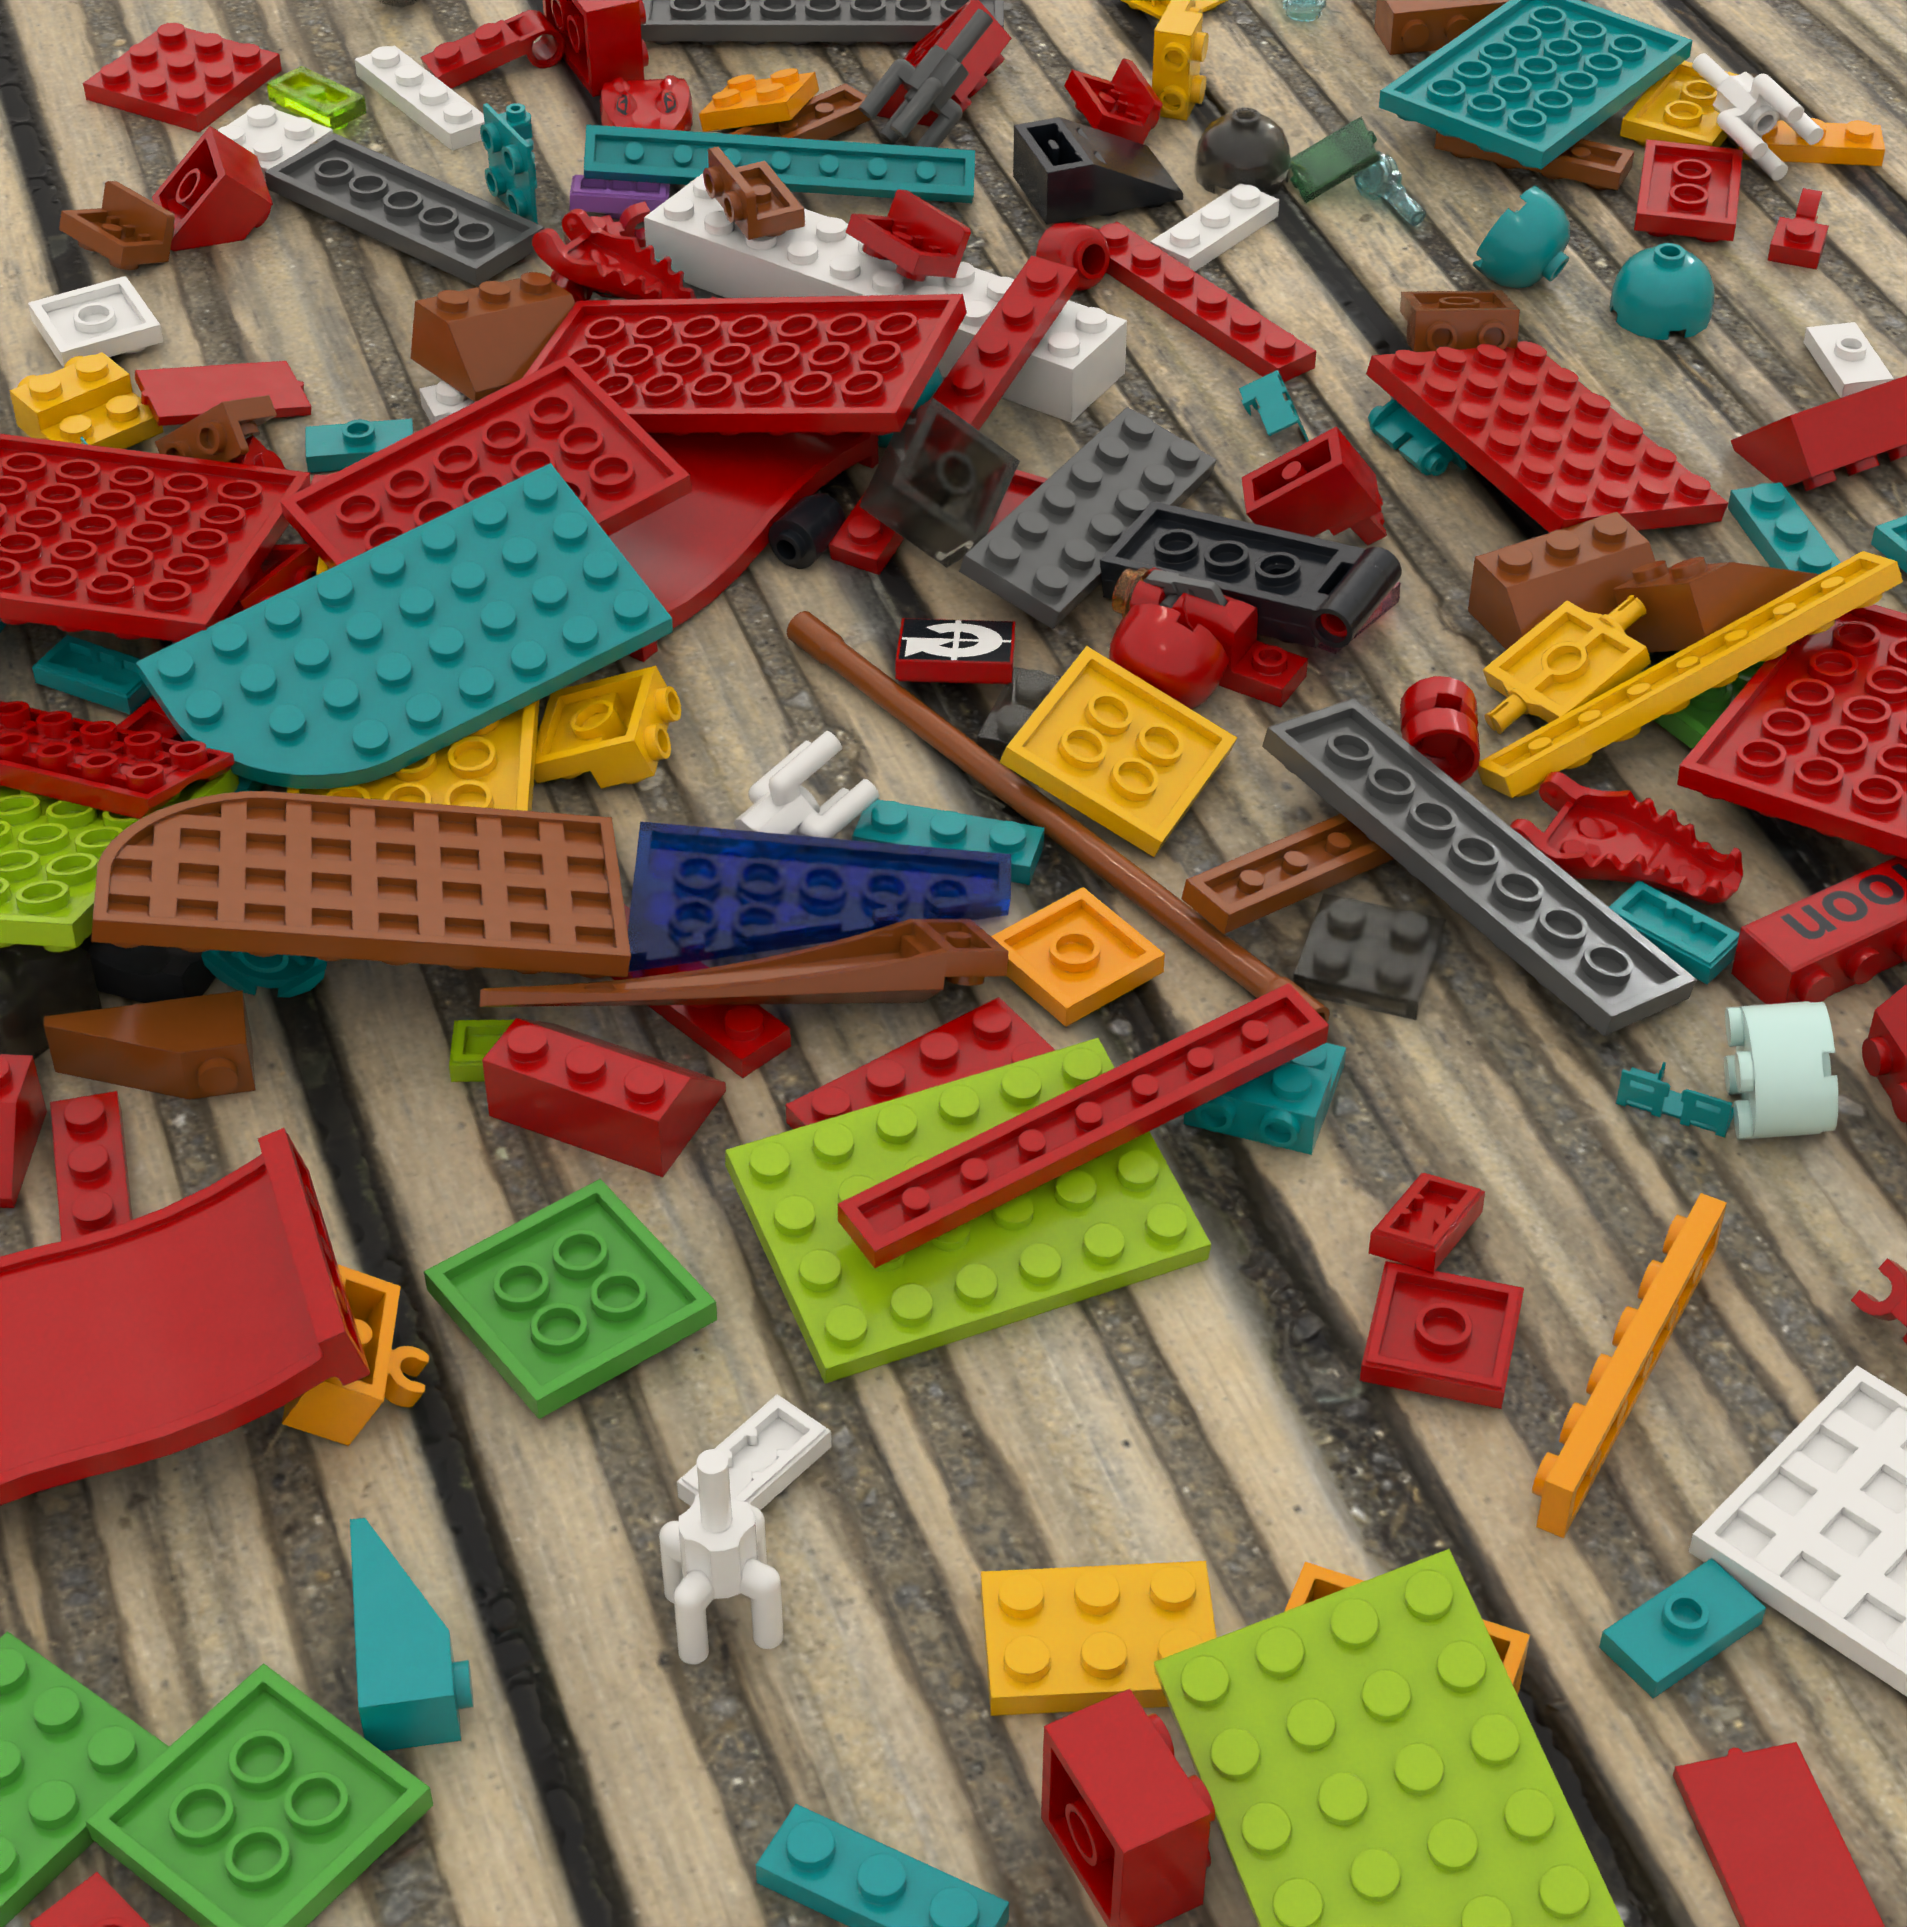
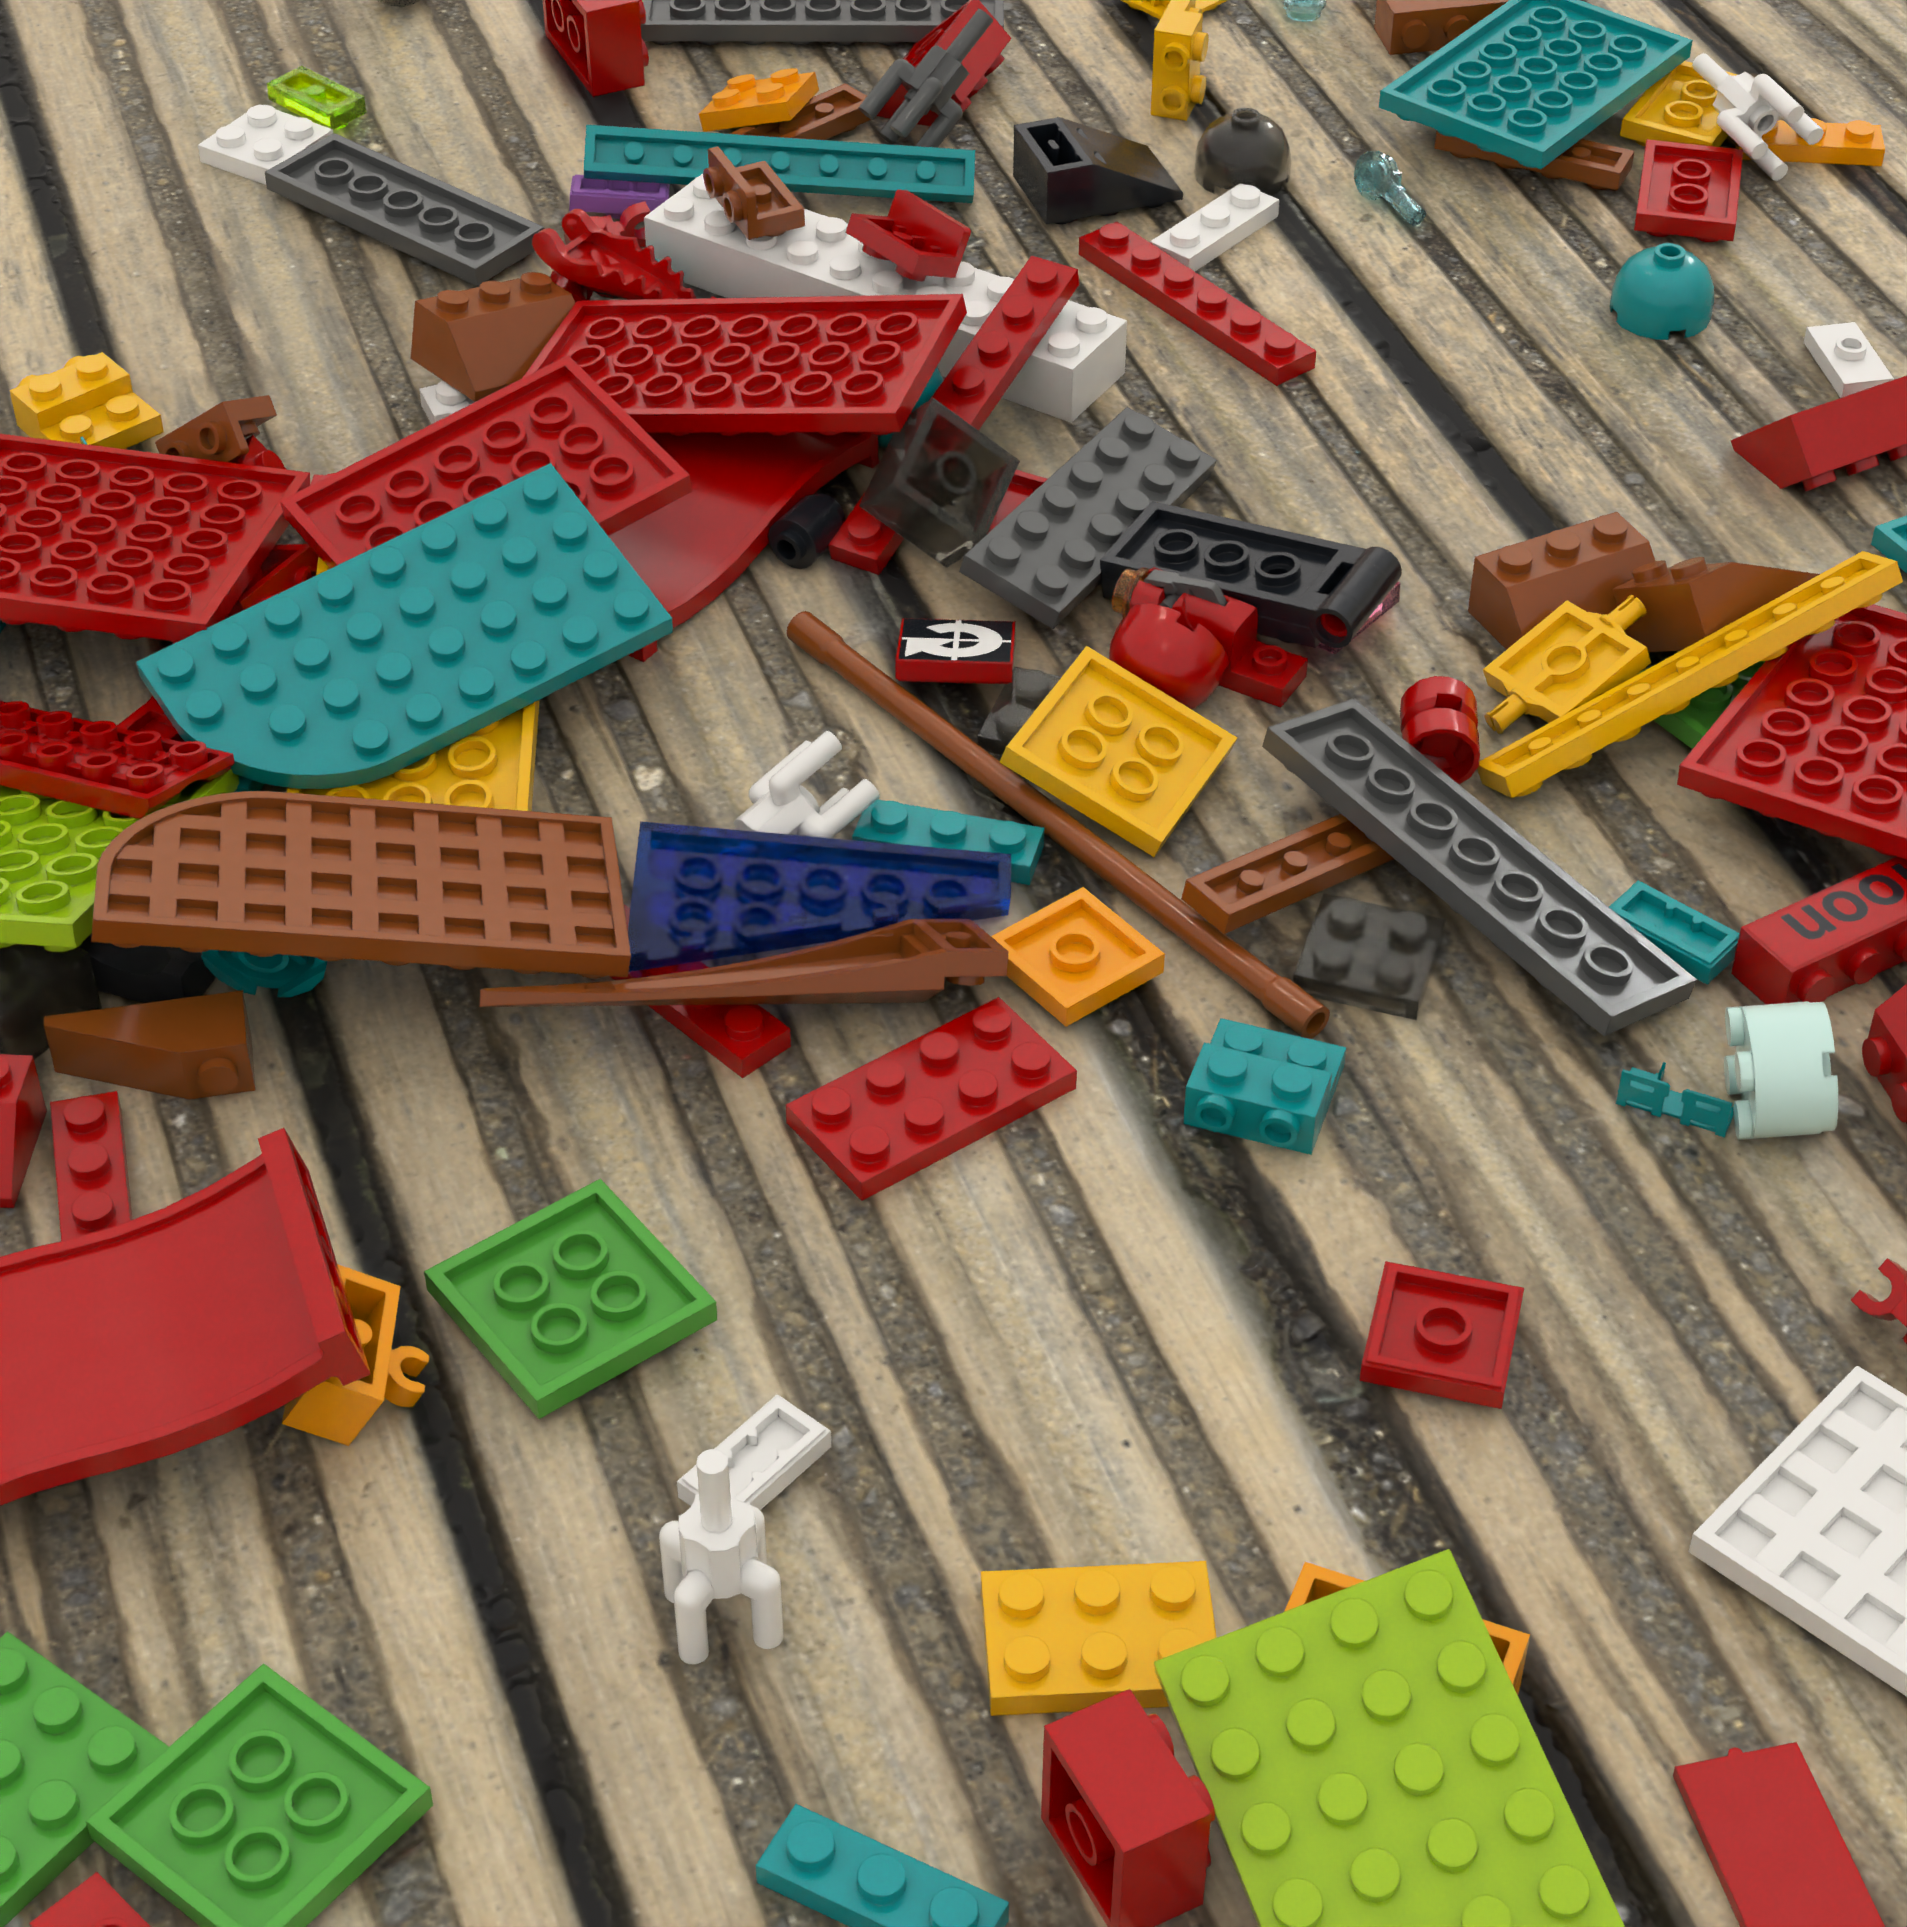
(92, 674): teal plate -> none
(96, 320): white plate -> none
(124, 230): dark orange bracket -> none
(182, 76): red plate -> none
(187, 392): piece -> none
(215, 193): red slope -> none
(342, 445): teal plate -> none
(403, 1654): teal slope -> none
(421, 96): white plate -> none
(470, 1045): lime tile -> none
(495, 46): red plate -> none
(511, 158): teal hinge -> none
(596, 1094): red slope -> none
(607, 728): yellow plate -> none
(647, 104): red animal -> none
(1042, 1251): lime plate -> none
(1076, 247): red head -> none
(1080, 1125): red plate -> none
(1118, 106): red bracket -> none
(1273, 409): teal piece -> none
(1317, 490): red hinge -> none
(1334, 159): clear green piece -> none
(1423, 450): teal hinge -> none
(1427, 1222): red plate -> none
(1459, 319): dark orange plate -> none
(1526, 243): teal cylinder -> none
(1545, 437): red plate -> none
(1619, 1379): light orange plate -> none
(1627, 841): red animal -> none
(1682, 1627): teal plate -> none
(1780, 529): teal plate -> none
(1802, 238): red plate -> none

